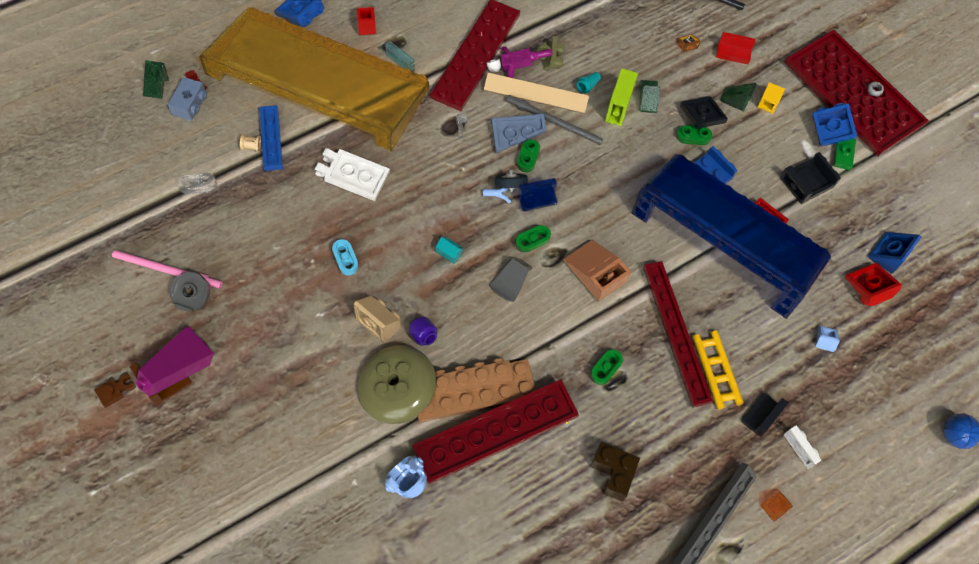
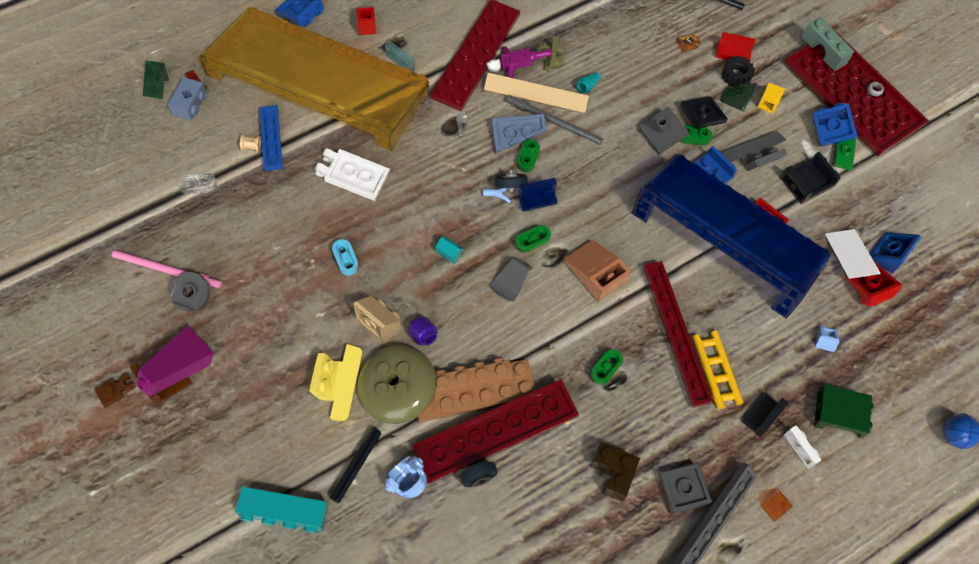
(281, 509): none -> teal brick
(336, 381): none -> light yellow plate
(355, 465): none -> black axle
(478, 474): none -> black wheel
(621, 97): lime brick -> none
(649, 96): clear green slope -> none
(664, 130): none -> dark grey tile
(684, 488): none -> dark grey plate
(741, 65): none -> black tyre
(757, 151): none -> dark grey plate
(837, 50): none -> sand green arch
(844, 410): none -> dark green panel
(852, 253): none -> white sticker

